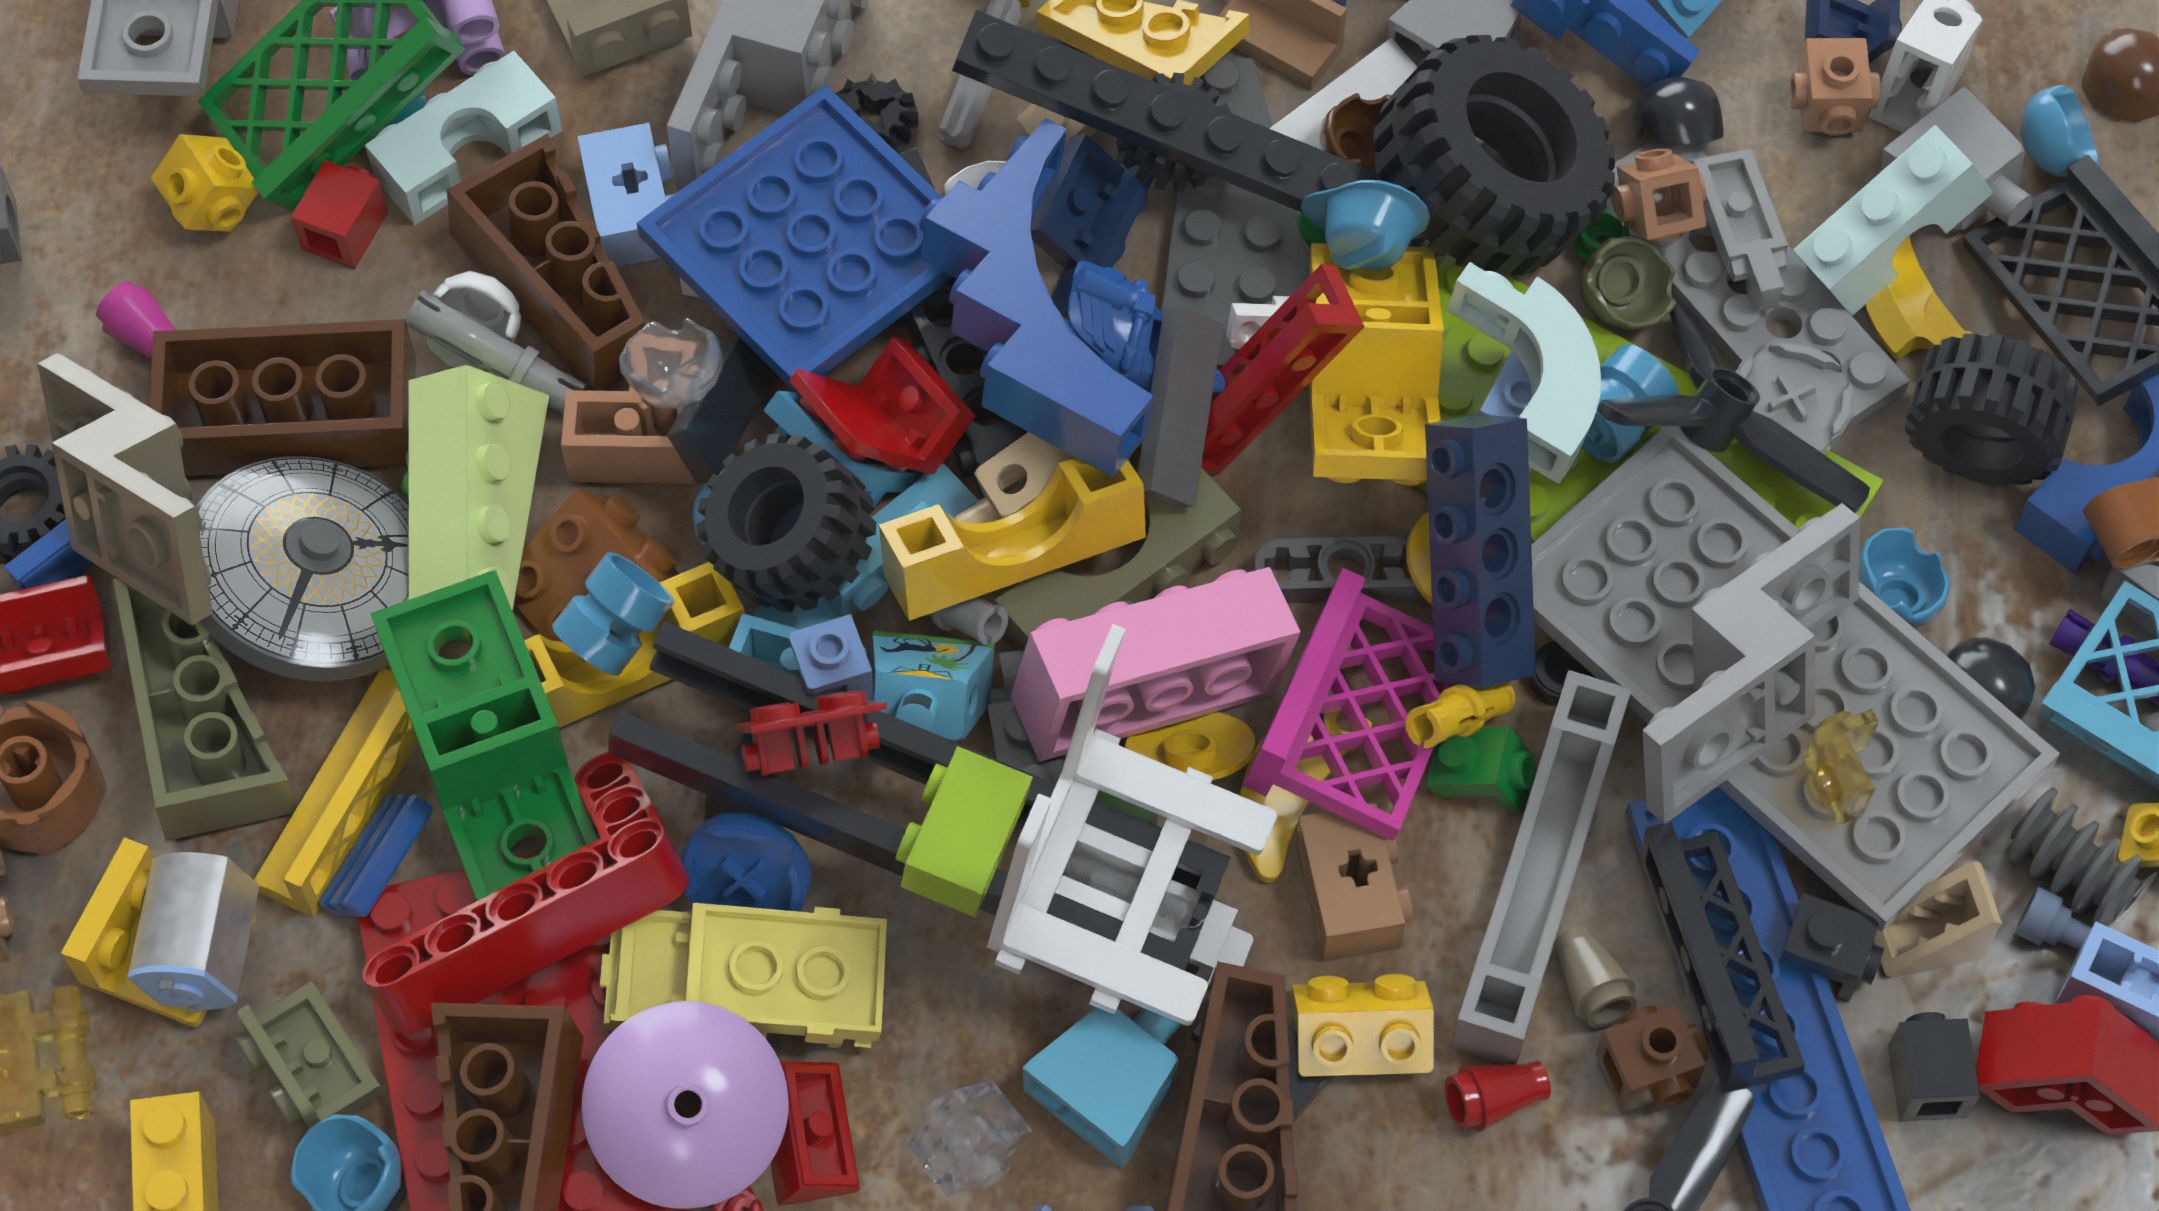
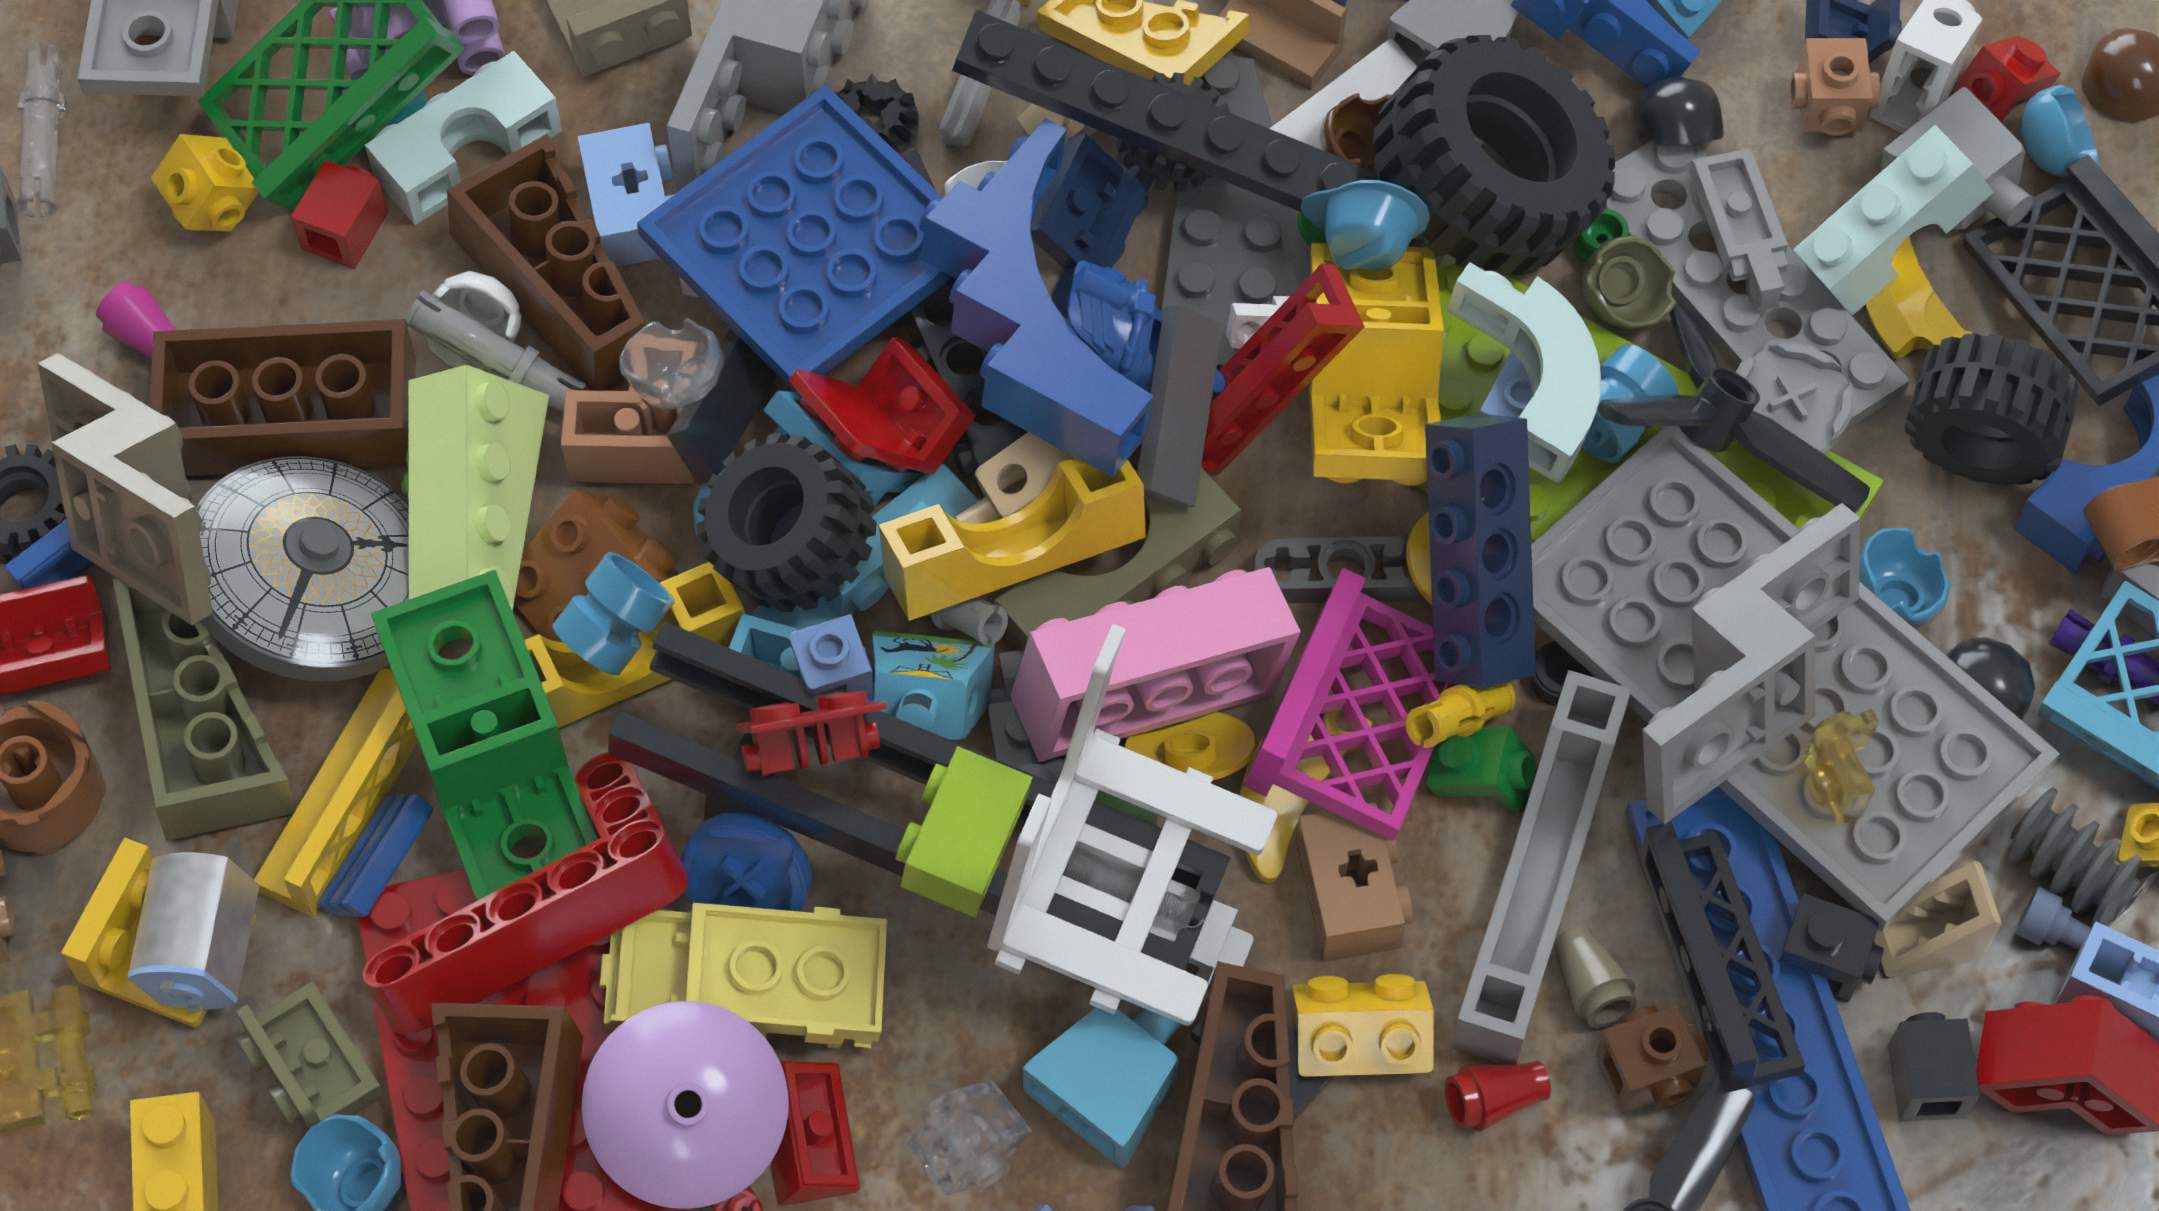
(41, 109): none -> clear pin
(1673, 207): nougat brick -> none
(2007, 73): none -> red bracket

